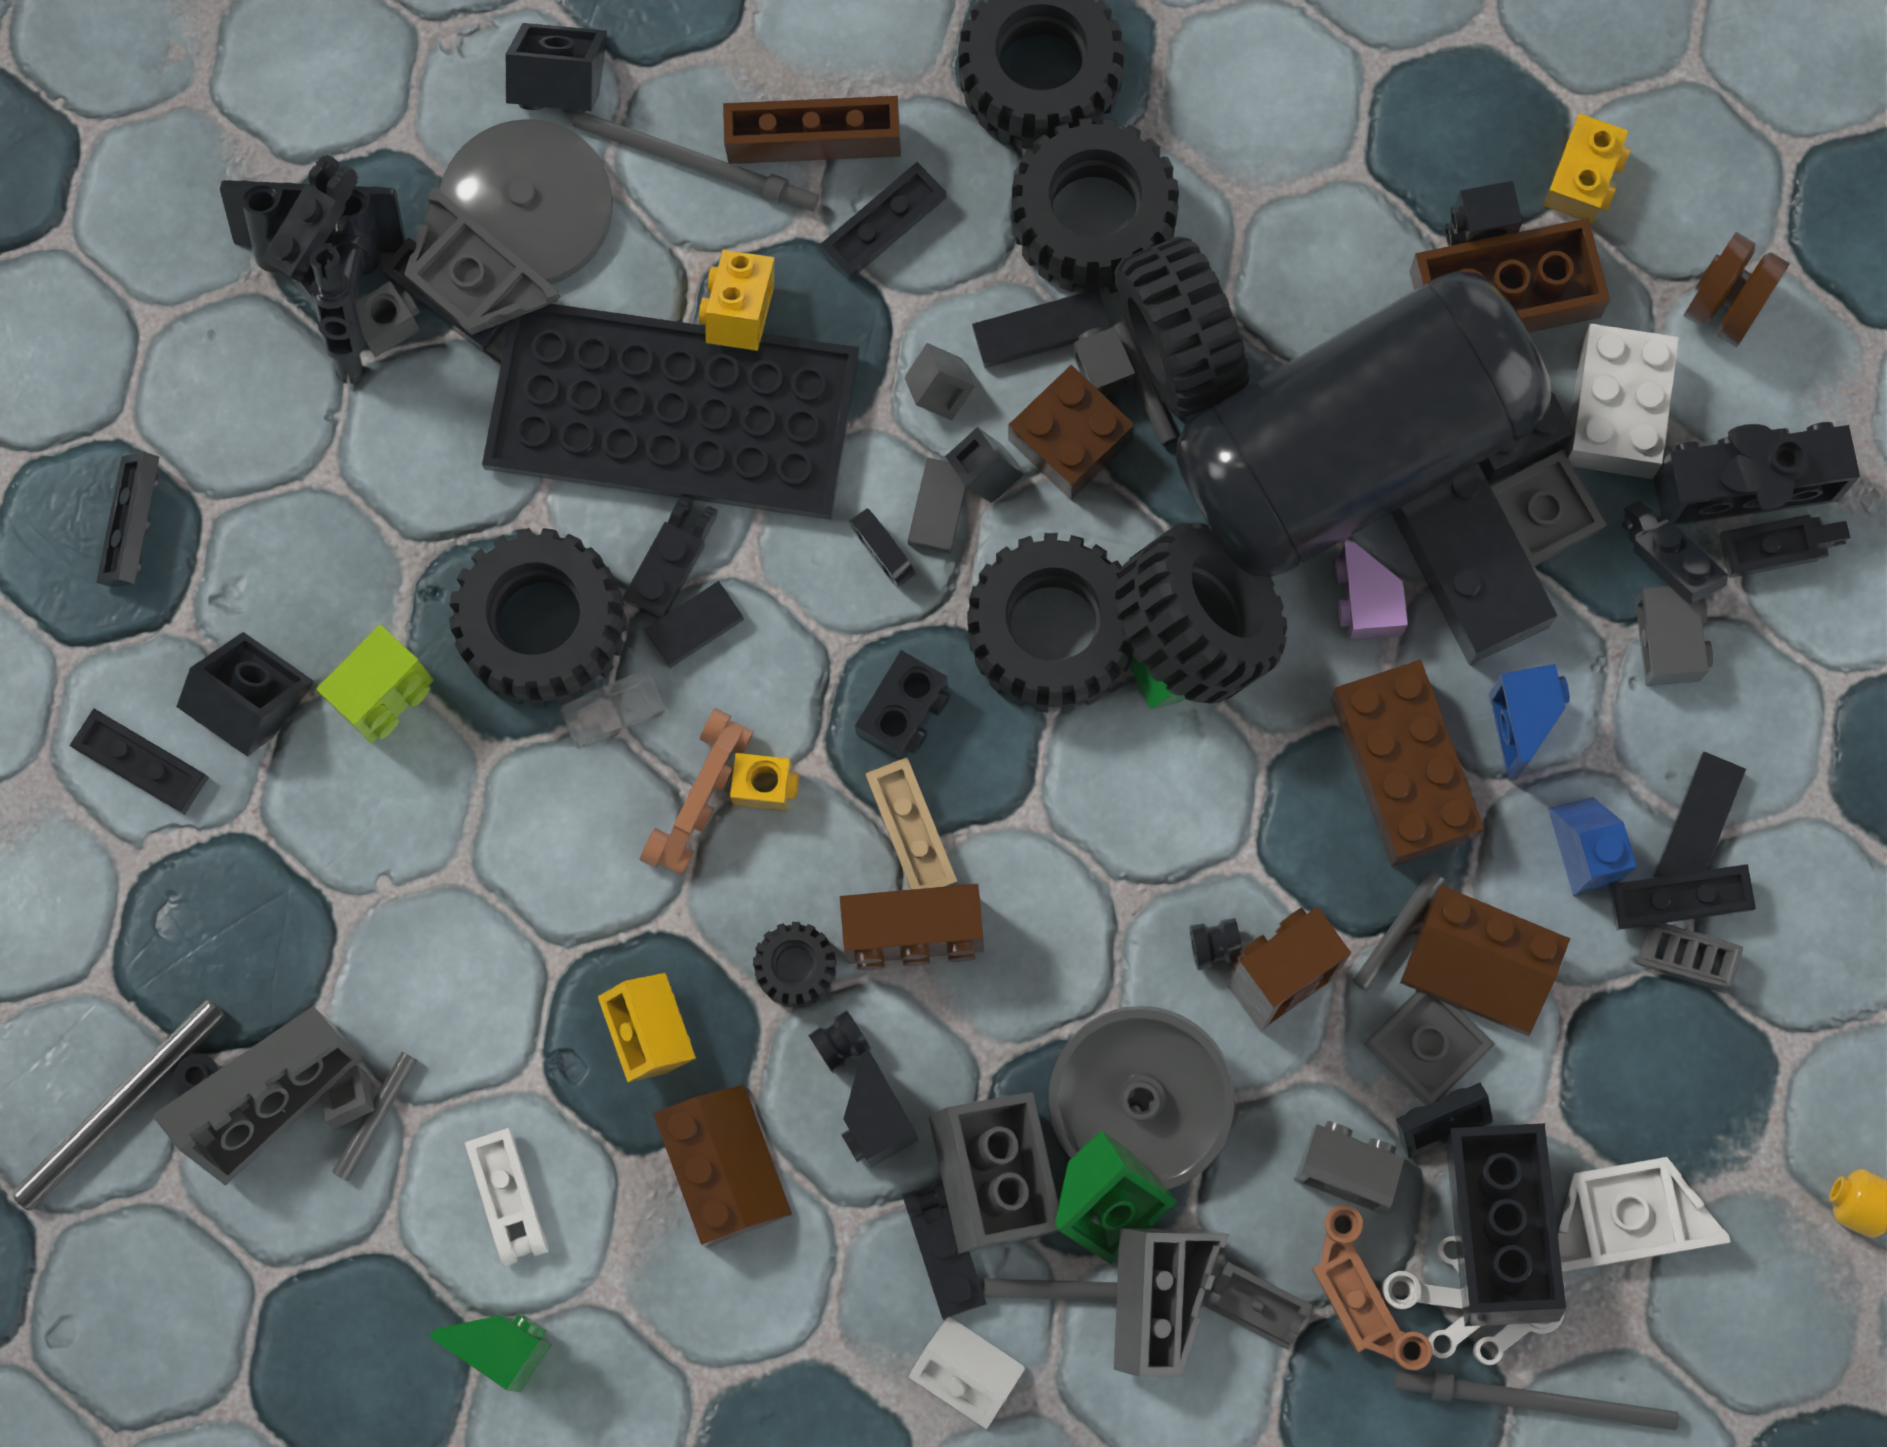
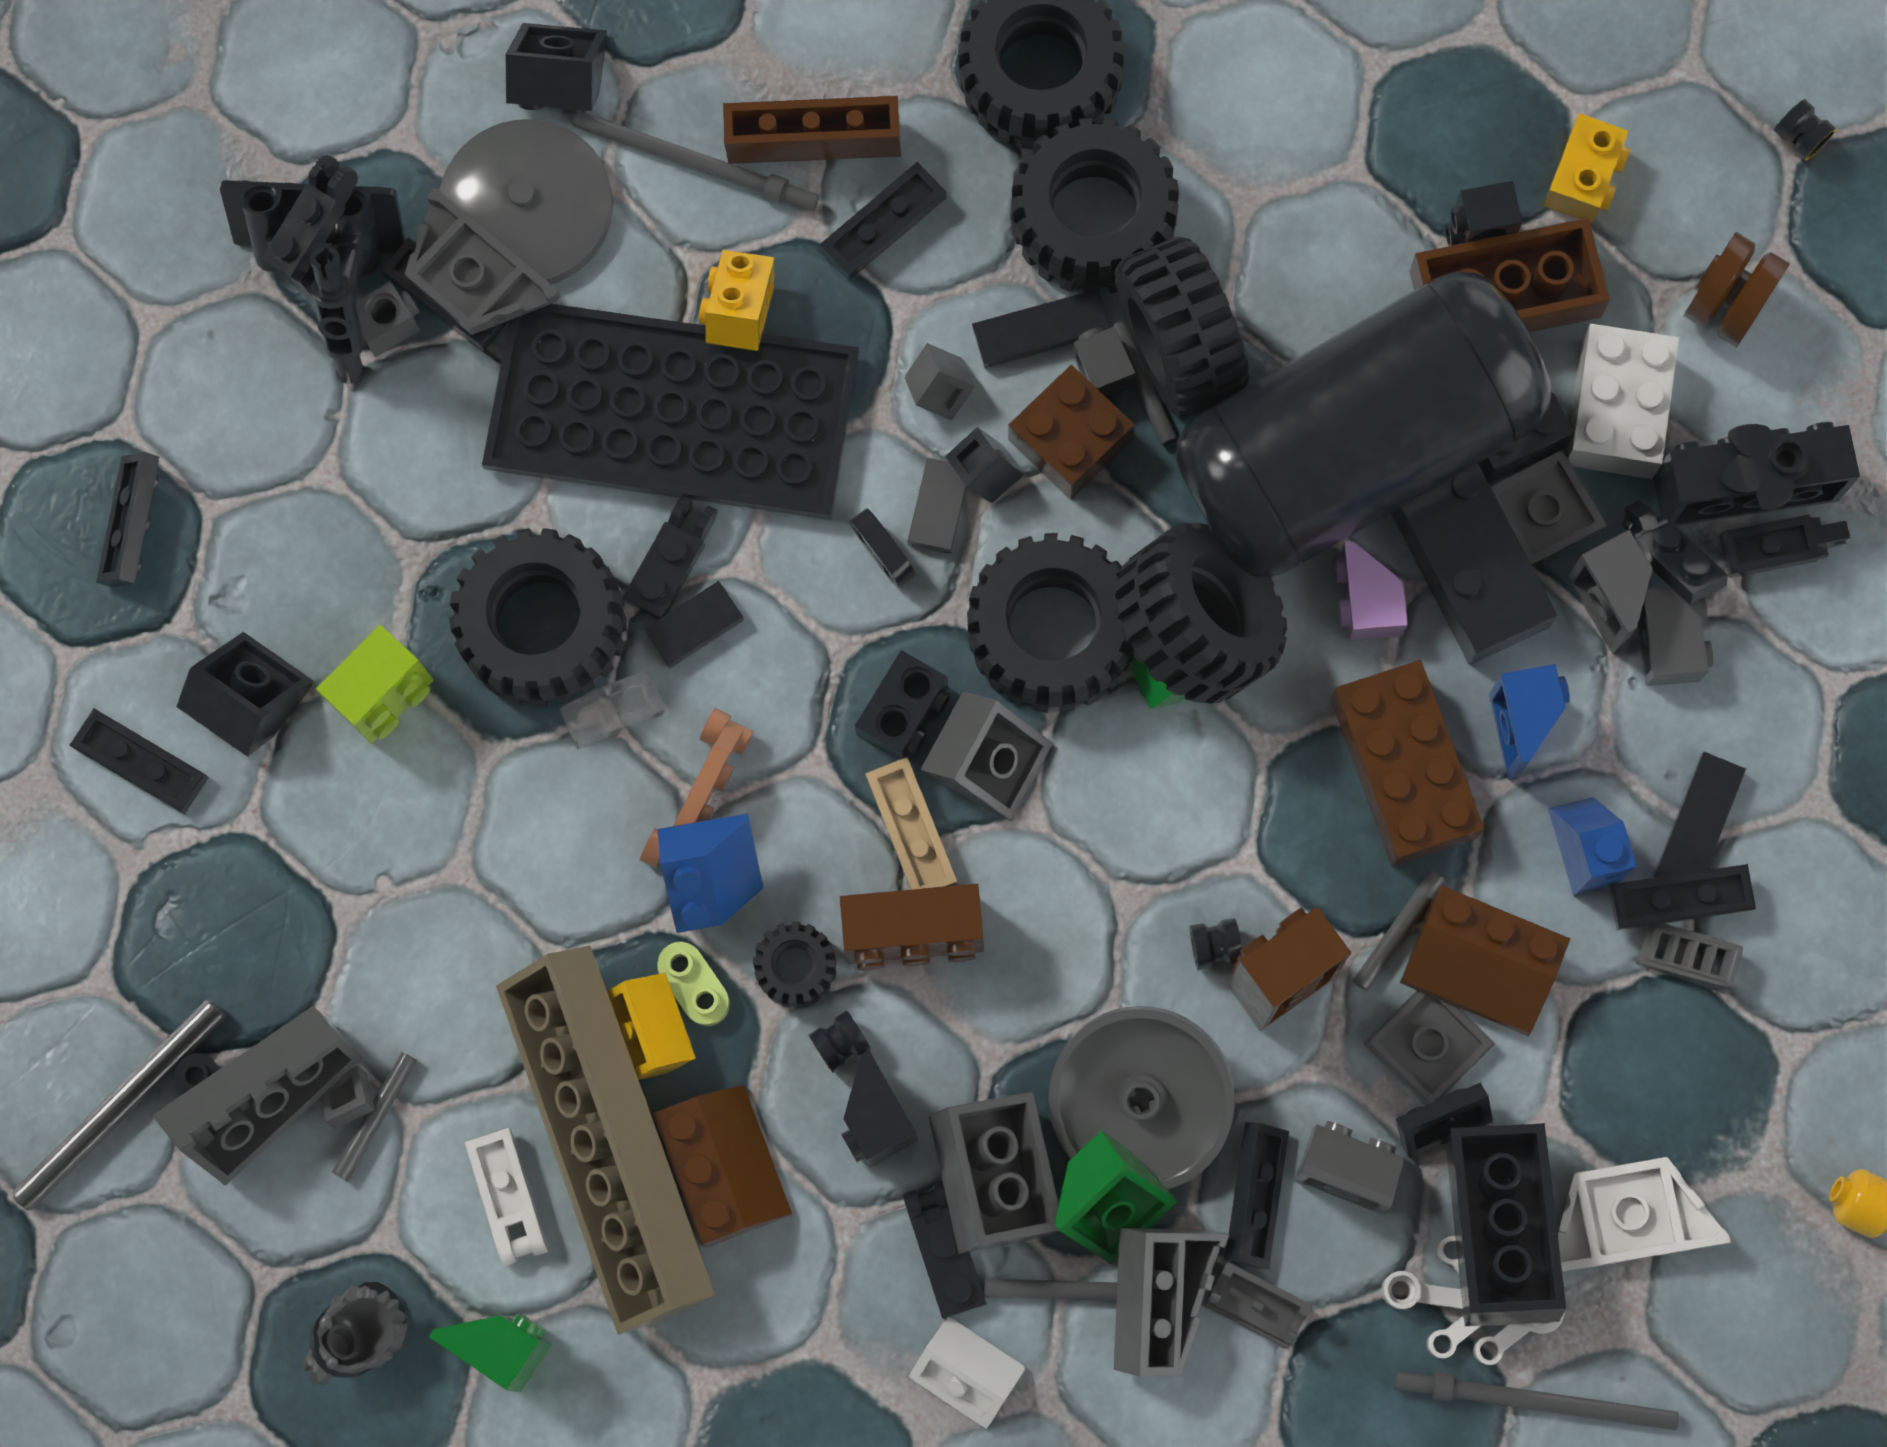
(355, 1333): none -> dark grey hair
(604, 1139): none -> dark tan brick
(694, 982): none -> yellowish green plate
(709, 870): none -> blue slope
(748, 768): yellow brick -> none
(987, 755): none -> dark grey slope
(1256, 1195): none -> black plate
(1357, 1298): nougat plate -> none
(1614, 586): none -> dark grey slope
(1805, 129): none -> black wheel

